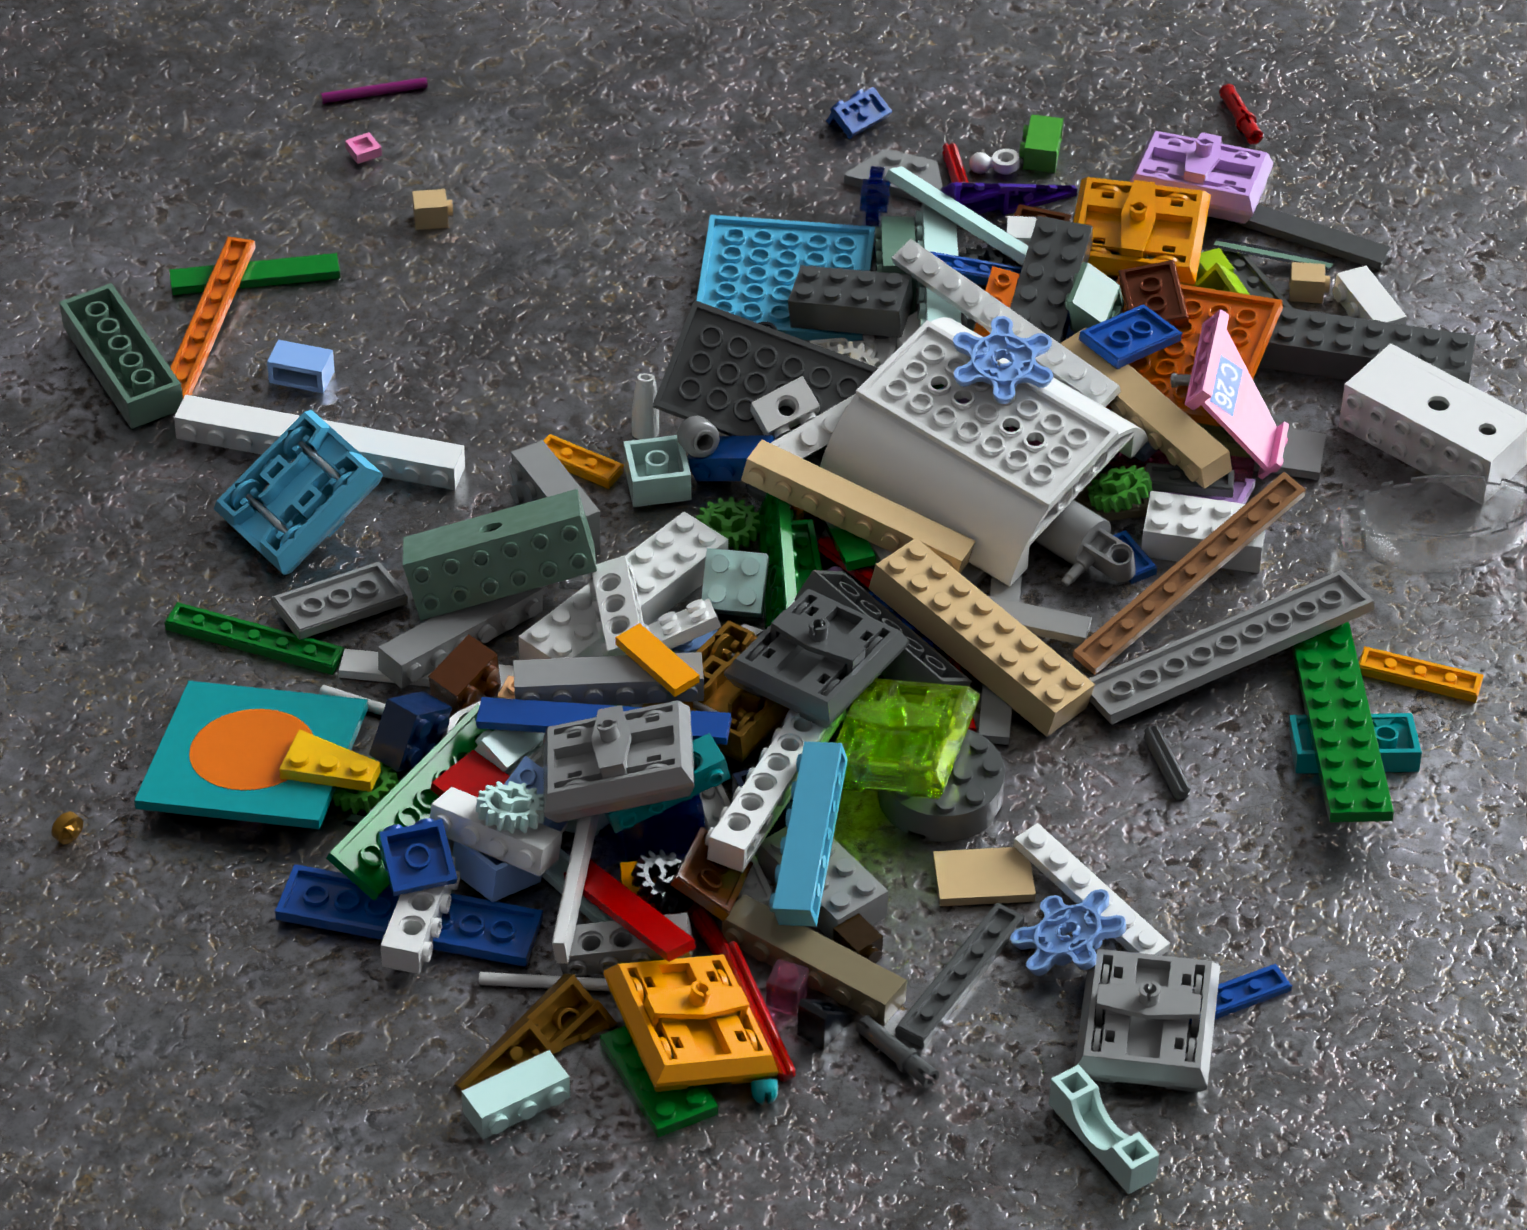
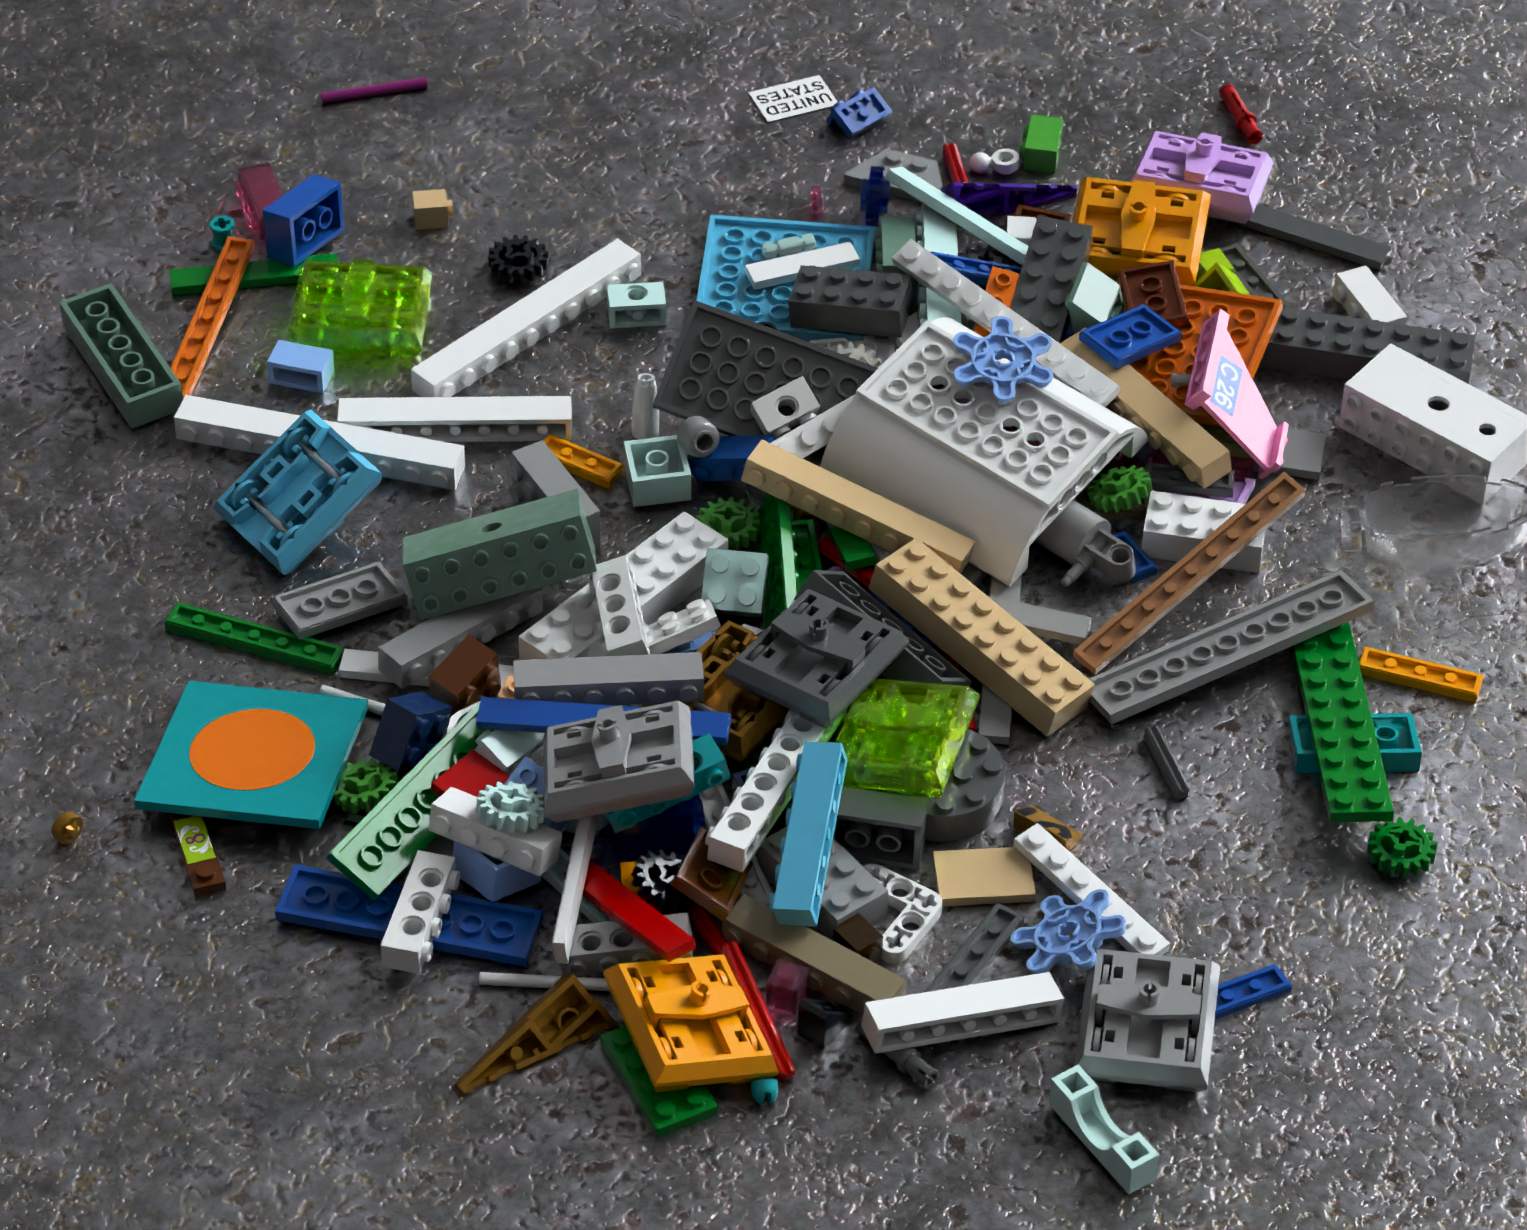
(197, 854): none -> plate
(221, 228): none -> teal bush
(258, 190): none -> clear pink brick
(303, 220): none -> blue brick
(328, 764): yellow wing -> none
(361, 307): none -> clear neon green piece
(363, 148): bright pink plate -> none
(417, 856): blue plate -> none
(463, 417): none -> white brick
(516, 1094): light aqua brick -> none
(518, 259): none -> black gear
(525, 322): none -> white brick
(636, 305): none -> light aqua brick
(657, 659): light orange tile -> none
(786, 268): none -> white tile
(788, 246): none -> light aqua axle
(793, 98): none -> white sticker
(817, 199): none -> clear pink tile
(882, 827): none -> dark grey brick
(911, 912): none -> white beam
(962, 1012): none -> white brick
(1030, 815): none -> pearl gold slope
(1269, 253): sticker -> none
(1308, 282): tan brick -> none
(1402, 847): none -> green gear

